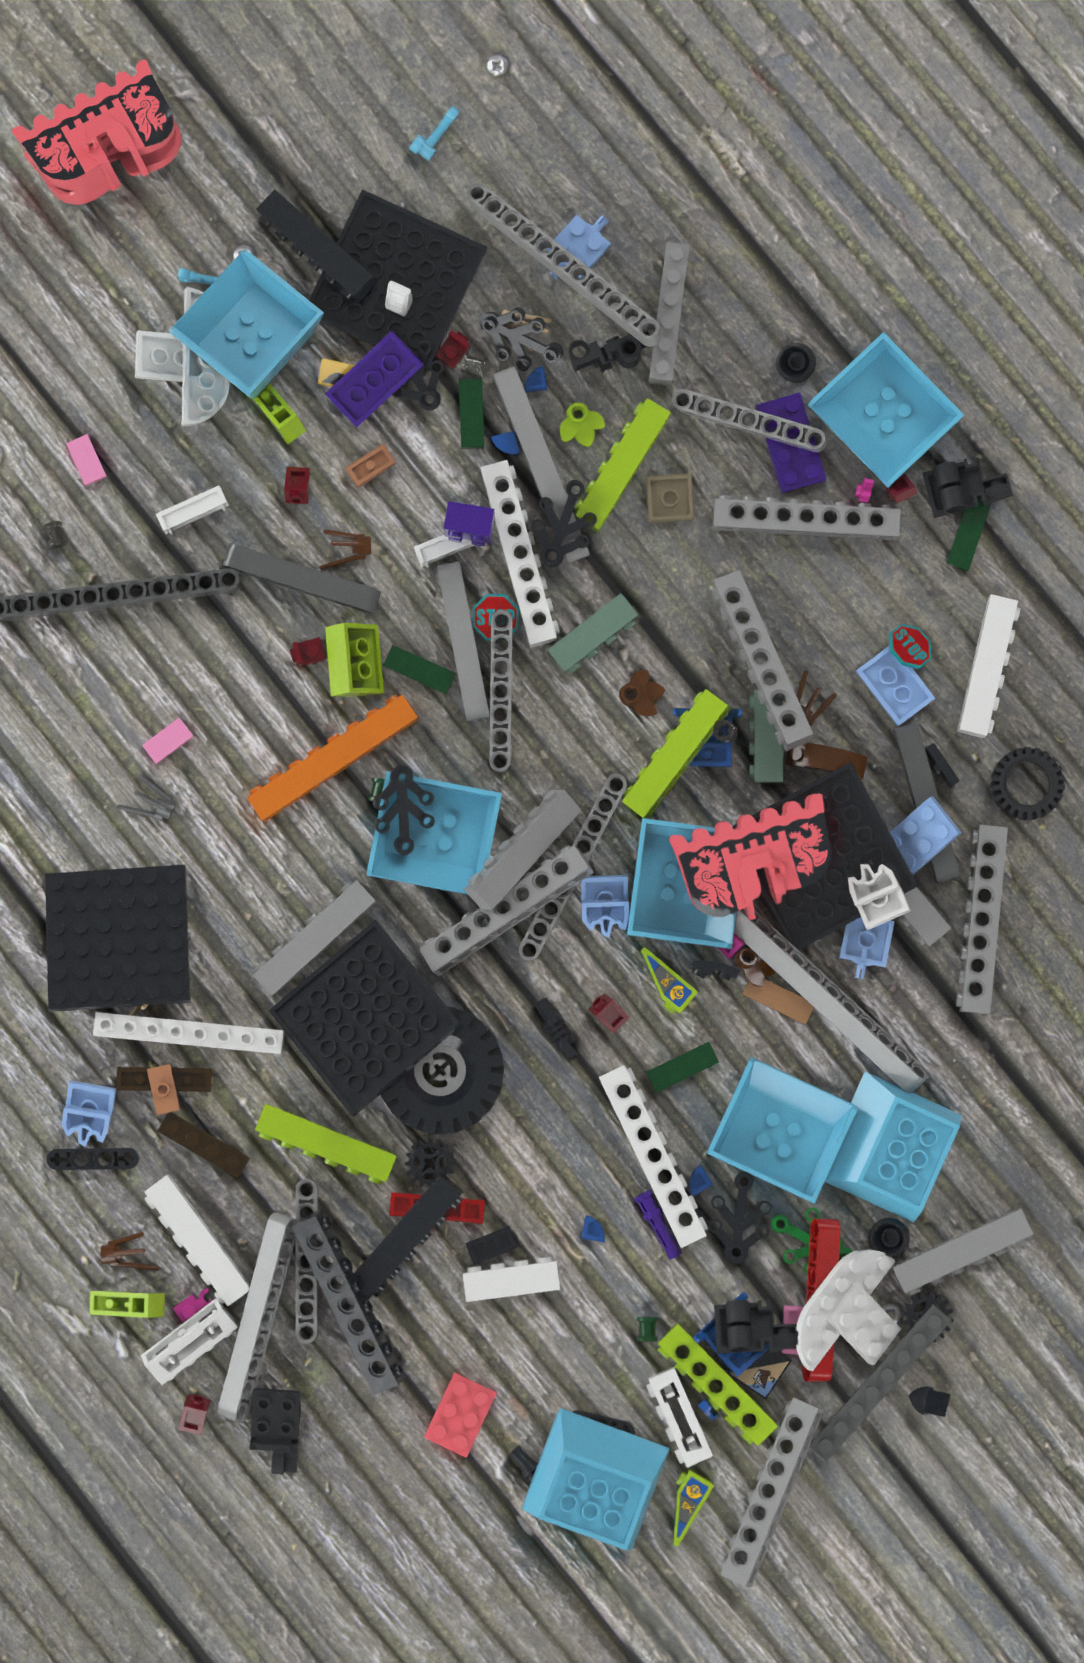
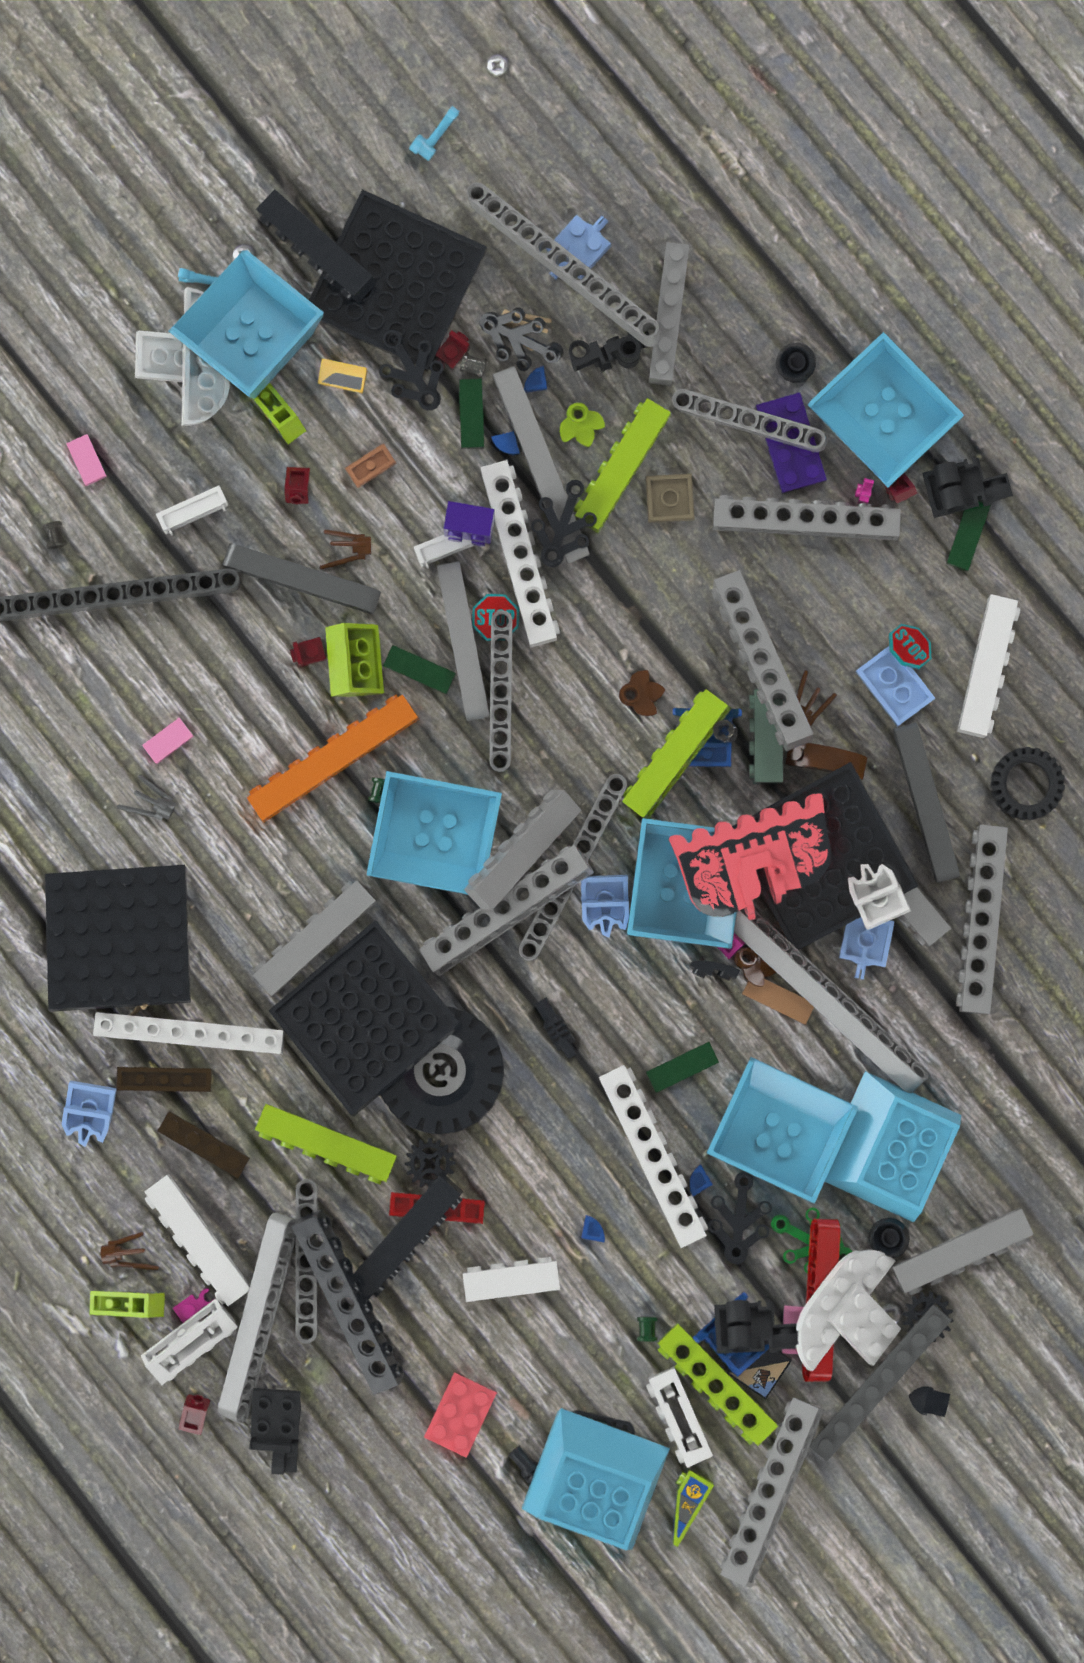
(93, 1162): black beam -> none
(117, 123): coral animal -> none
(163, 1089): nougat plate -> none
(374, 378): dark purple plate -> none
(398, 298): white slope -> none
(402, 806): black plant -> none
(491, 1245): black plate -> none
(592, 634): sand green brick -> none
(608, 1013): dark red bracket -> none
(652, 1213): dark purple pin -> none
(670, 986): slope -> none
(708, 1409): blue tile -> none
(924, 834): light blue plate -> none
(941, 766): black plate -> none

